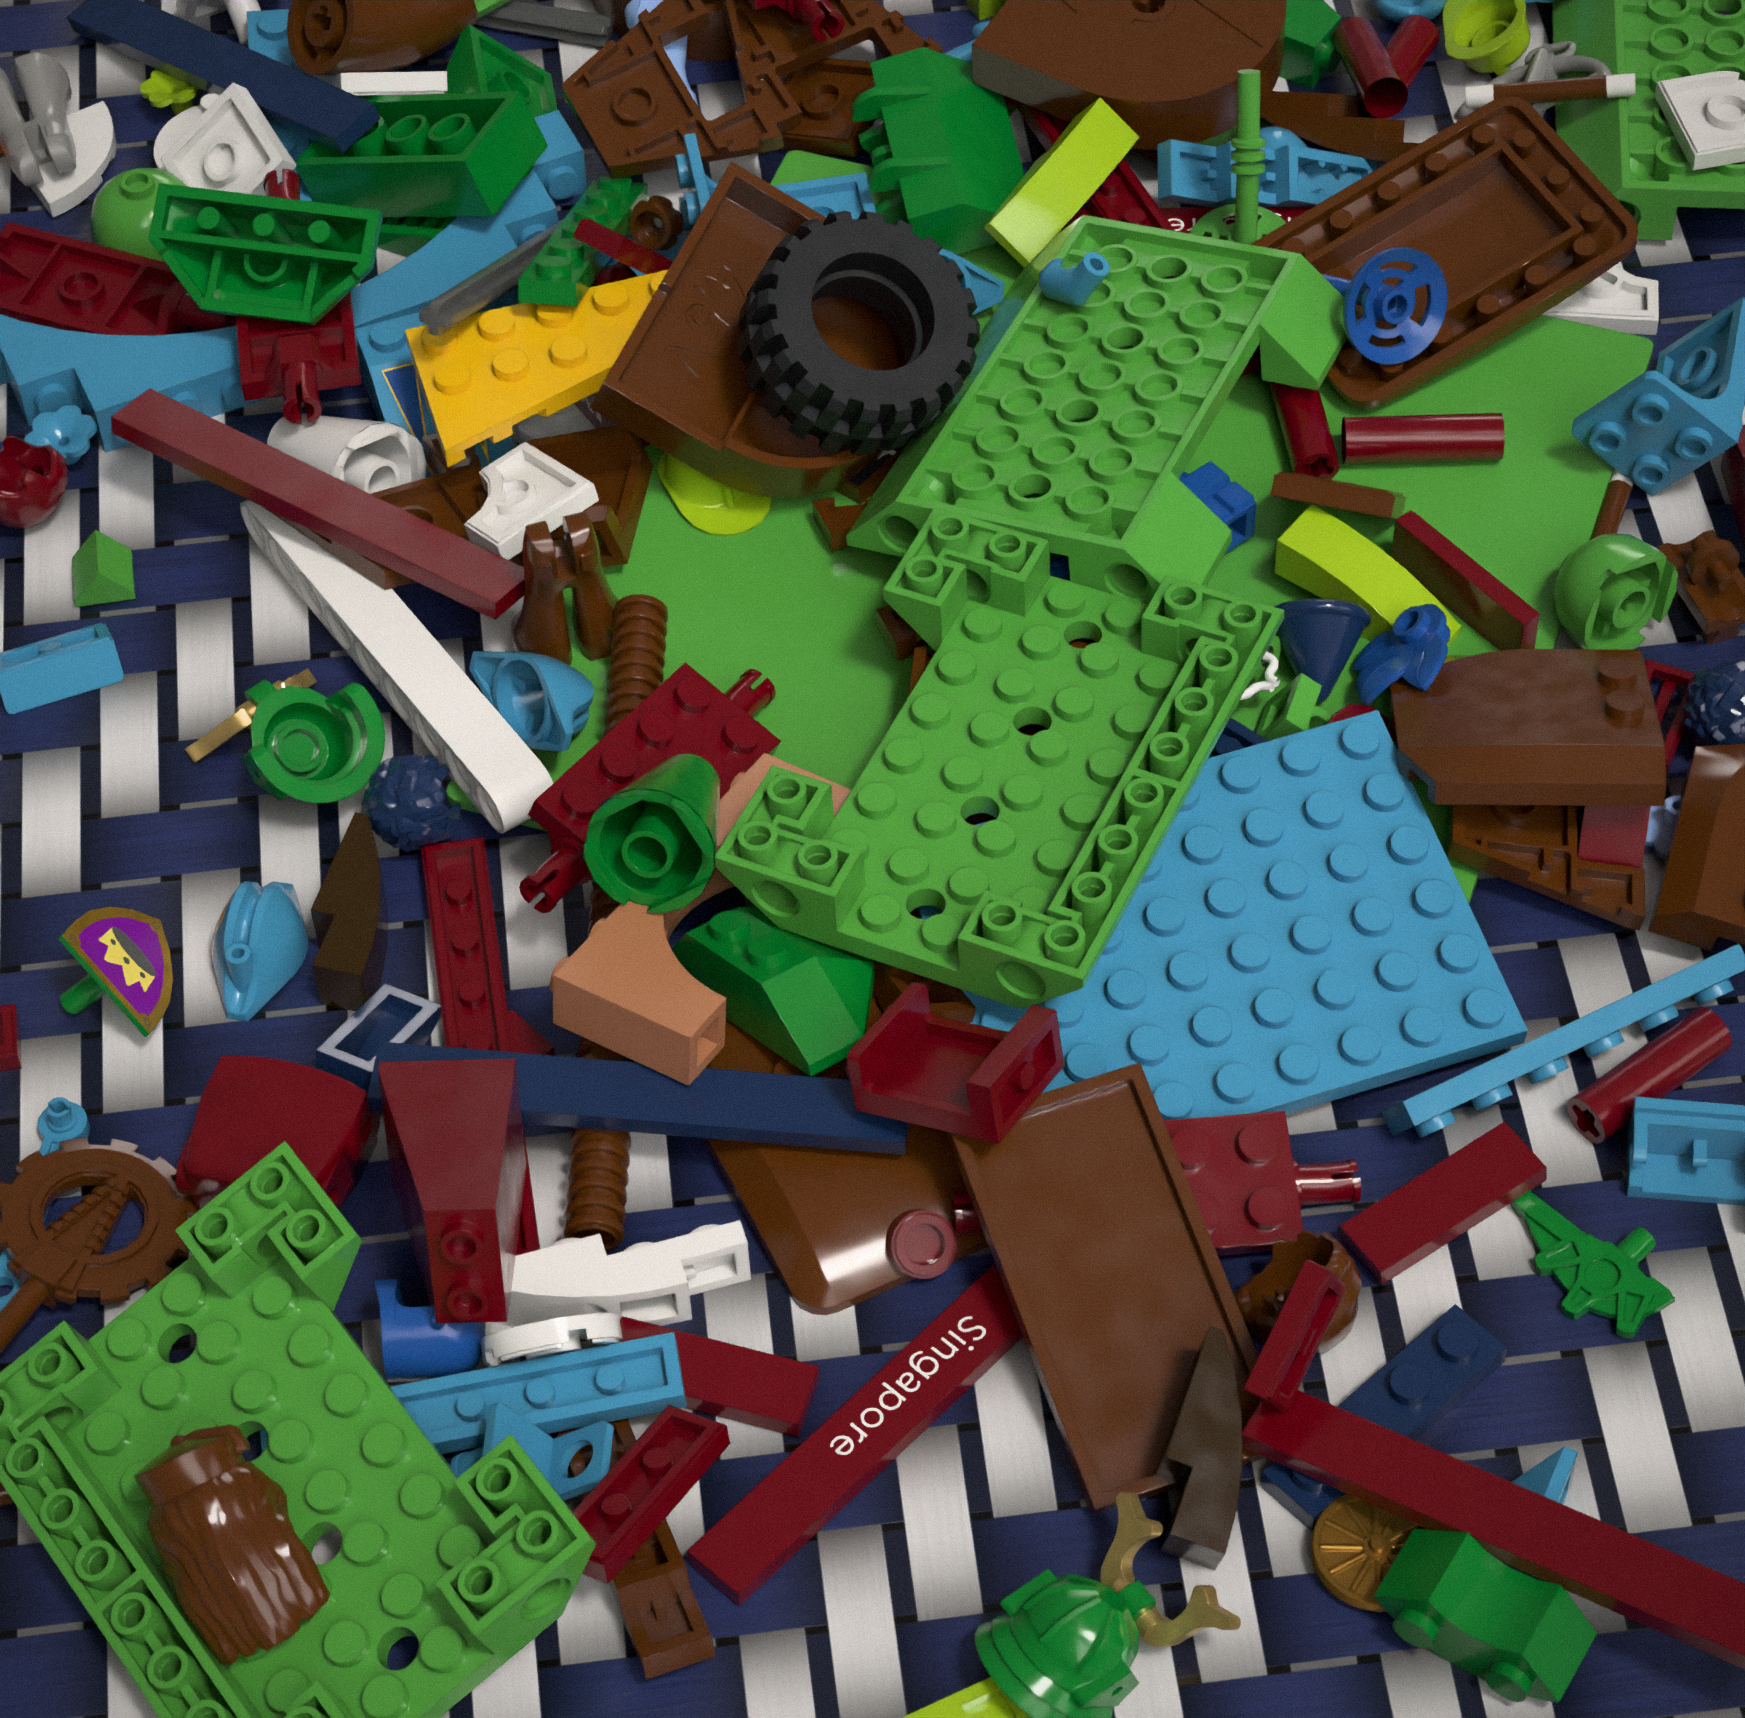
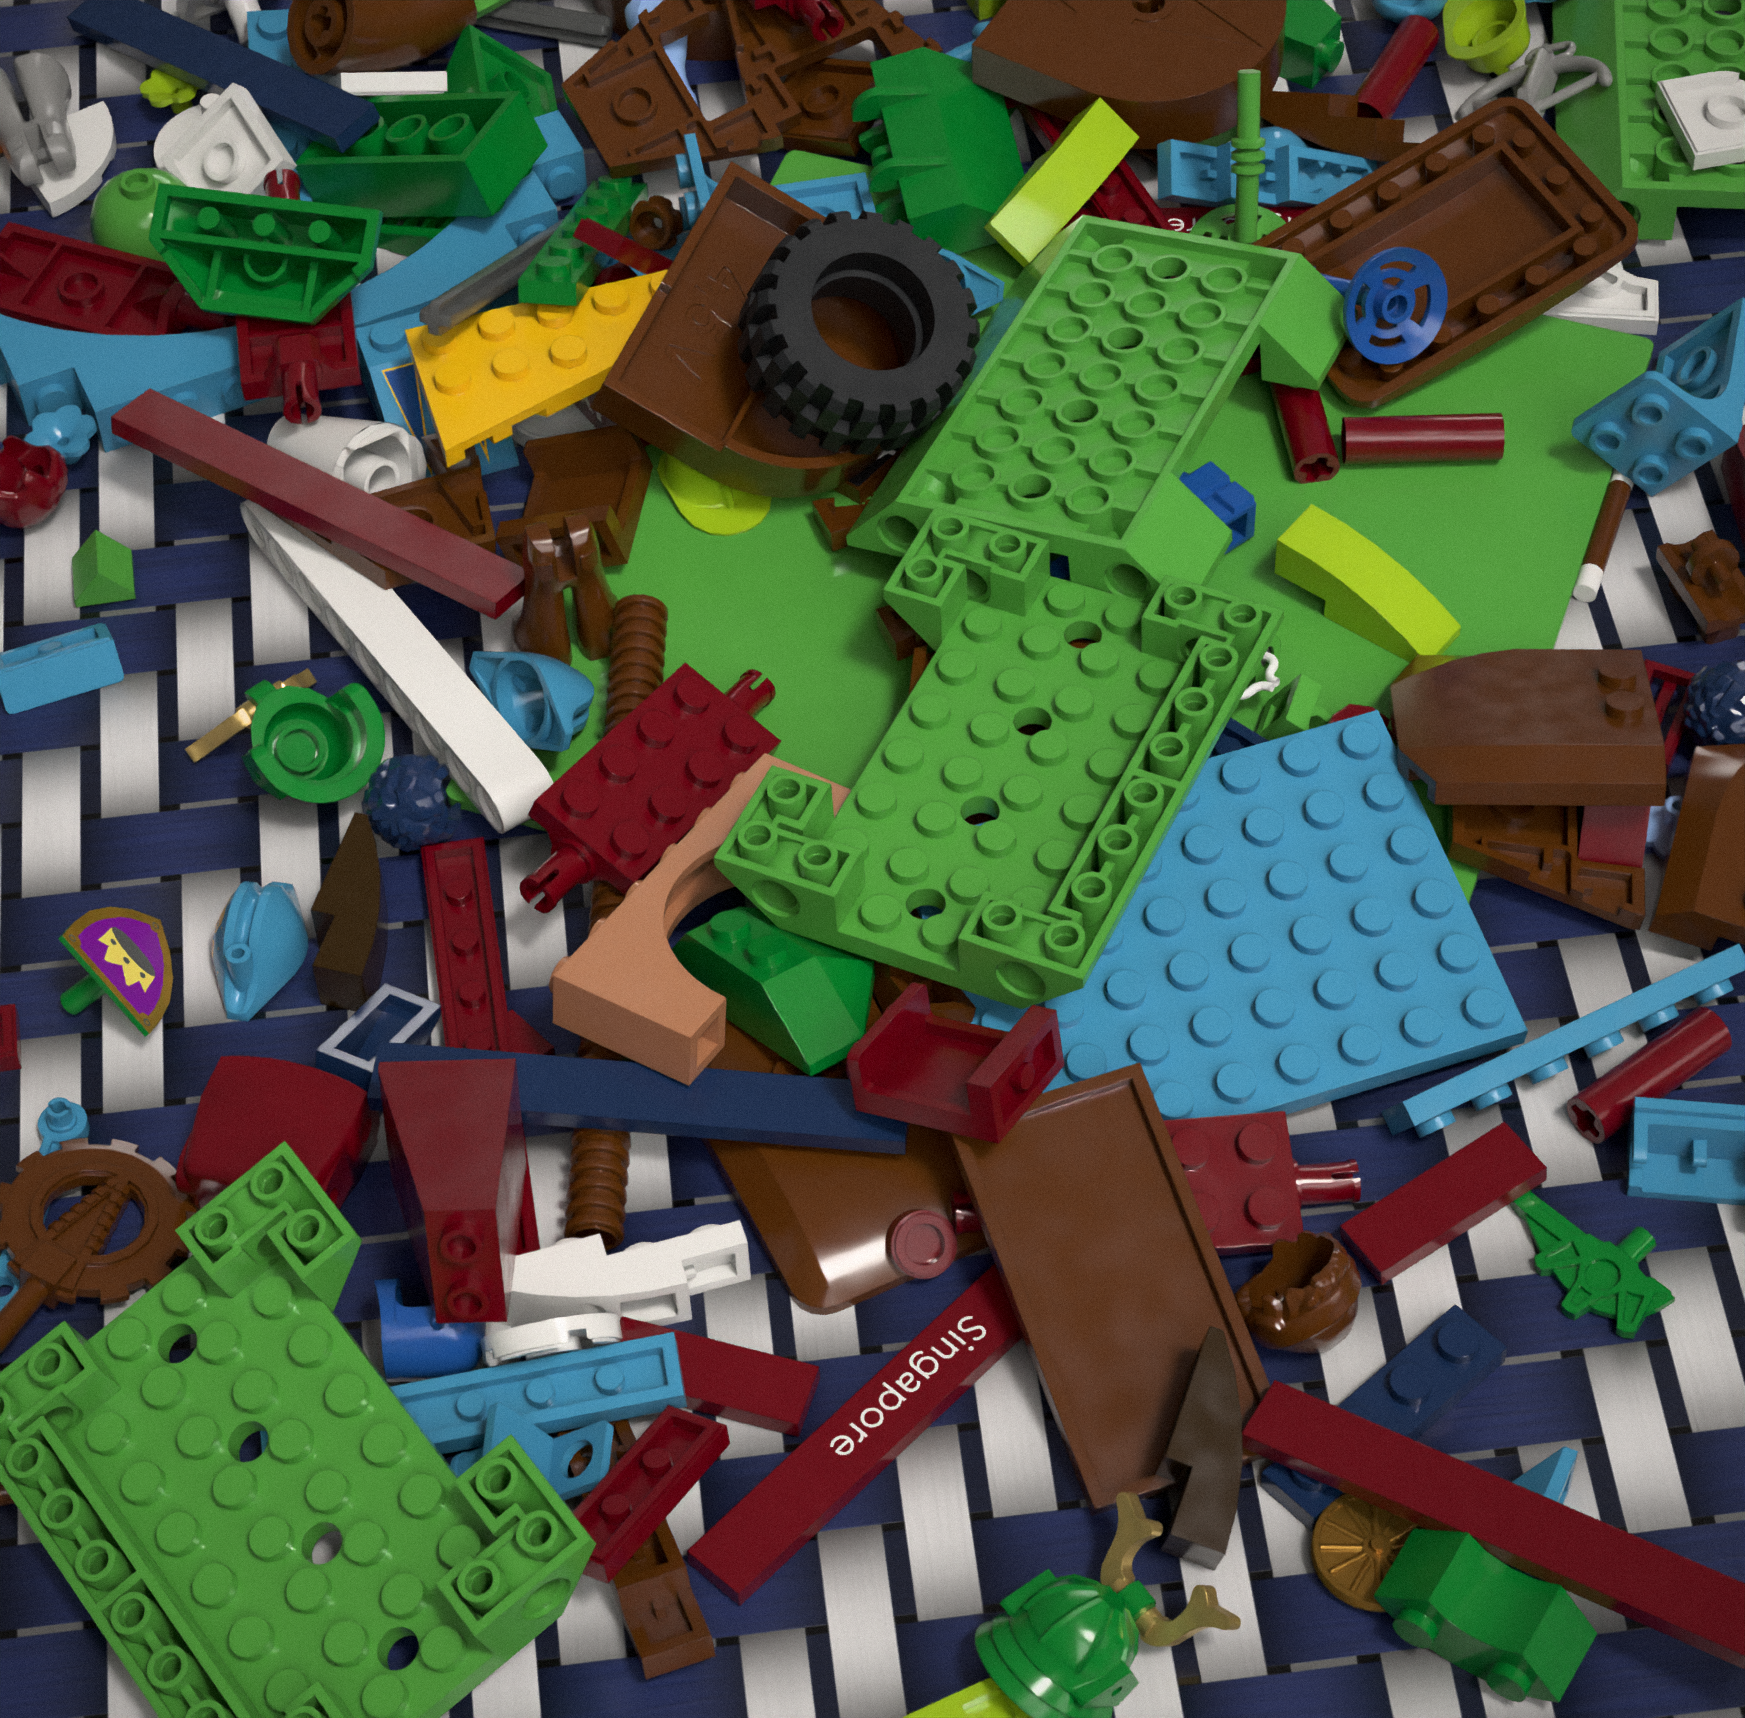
(229, 1543): reddish brown hair -> none
(525, 490): white tile -> none
(657, 836): green cone -> none
(1075, 283): dark azure arm -> none
(1295, 1336): dark red tile -> none
(1321, 638): dark blue hat -> none
(1338, 494): reddish brown tile -> none
(1370, 67): dark red piece -> none
(1409, 650): blue plate -> none
(1463, 585): tile -> none
(1554, 90): reddish brown bar -> none
(1612, 591): bright green cylinder -> none

